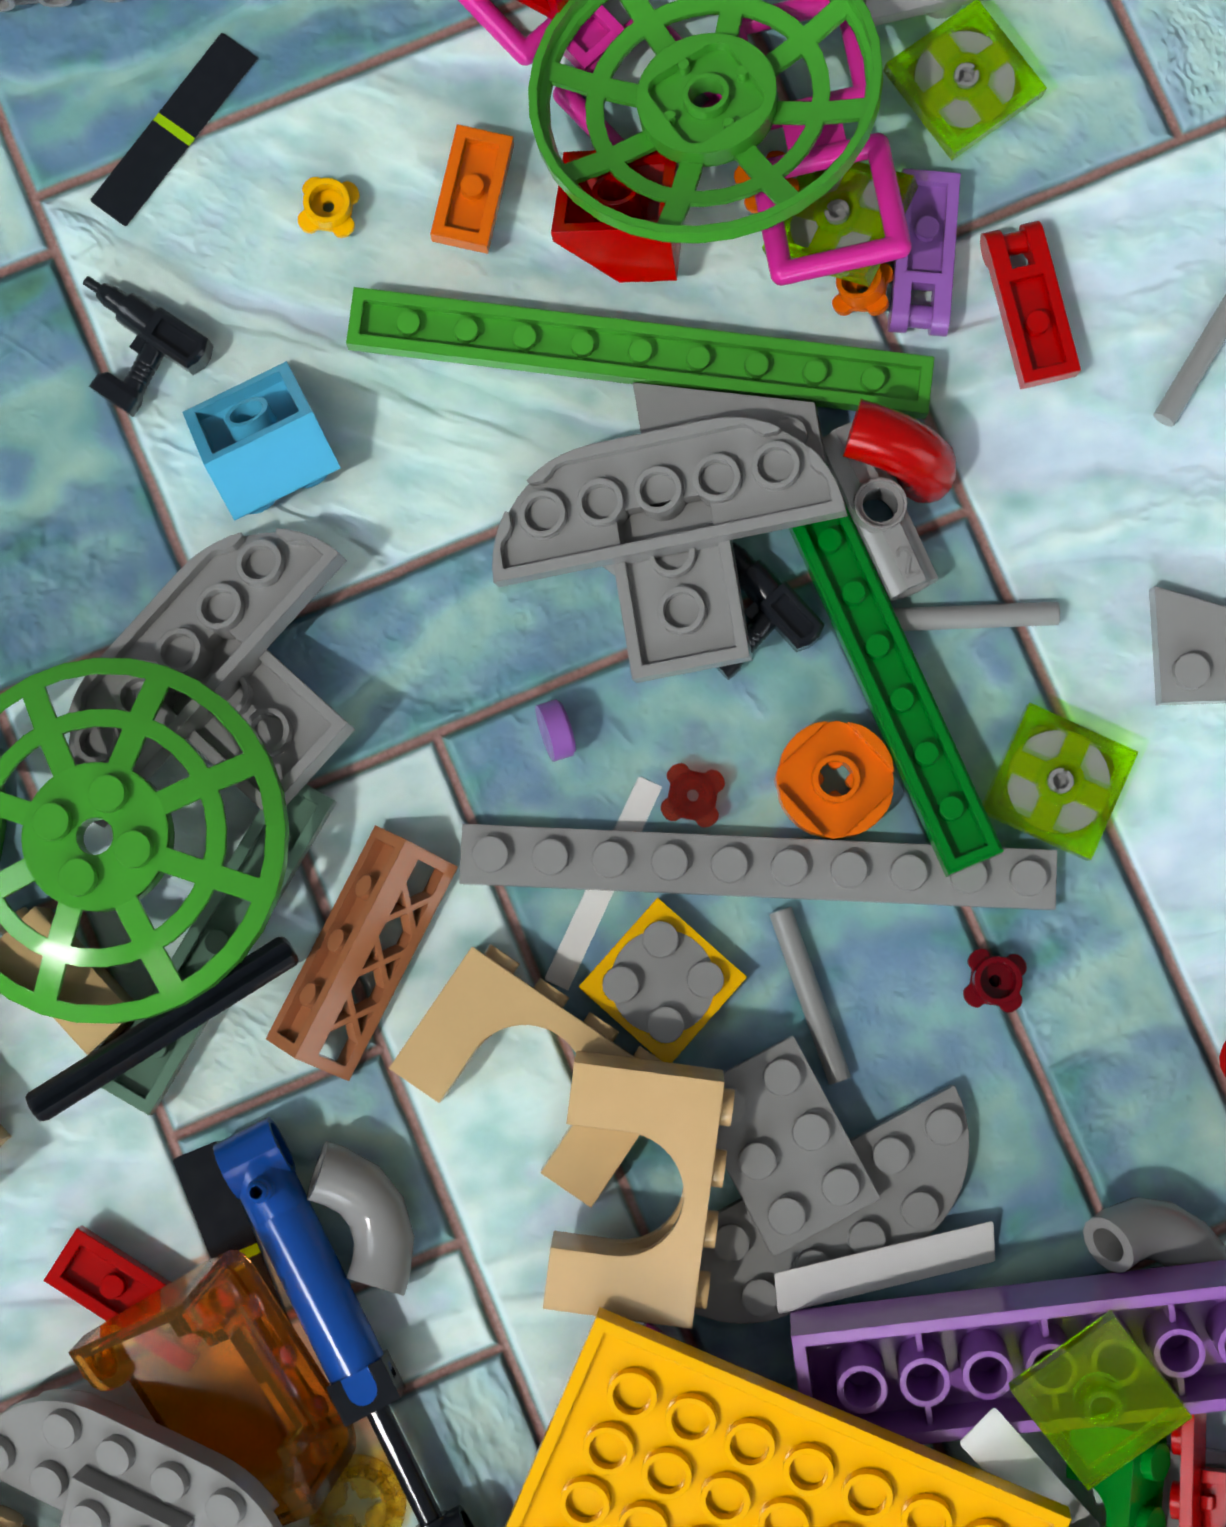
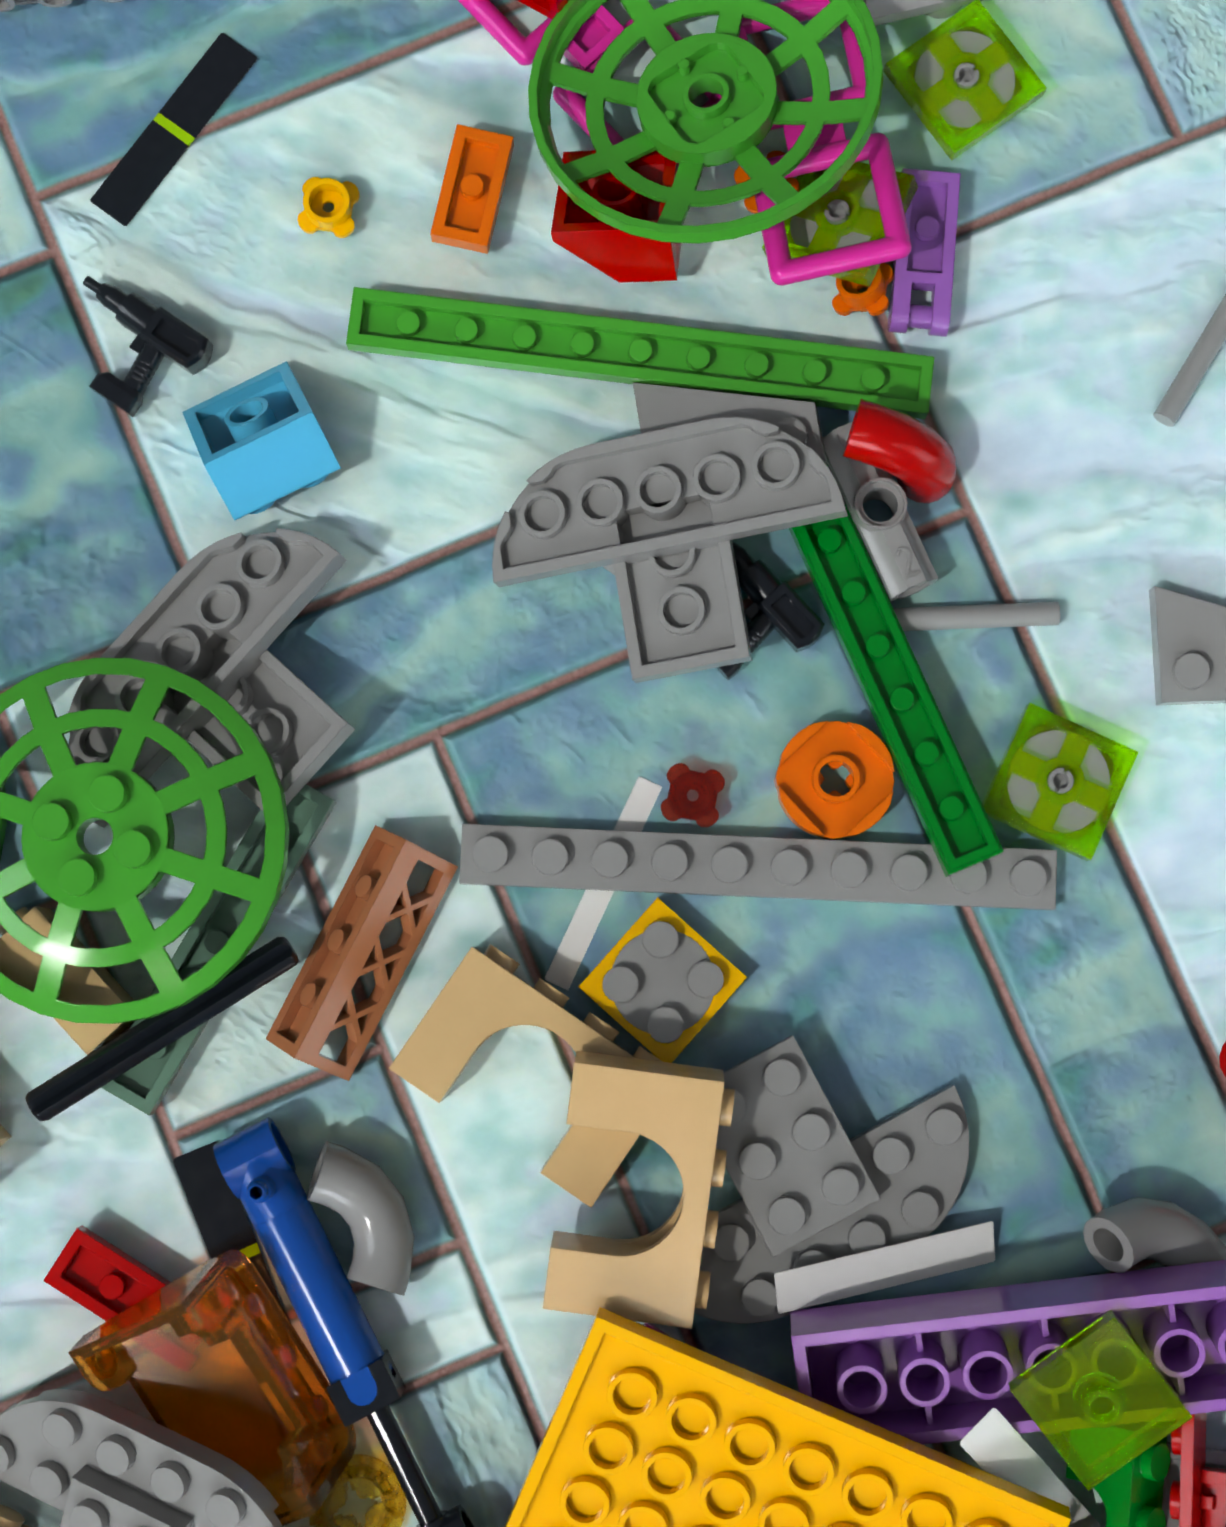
(555, 730): medium lavender tile -> none
(810, 996): light grey bar -> none
(1009, 971): dark red plate -> none
(1030, 306): red plate -> none

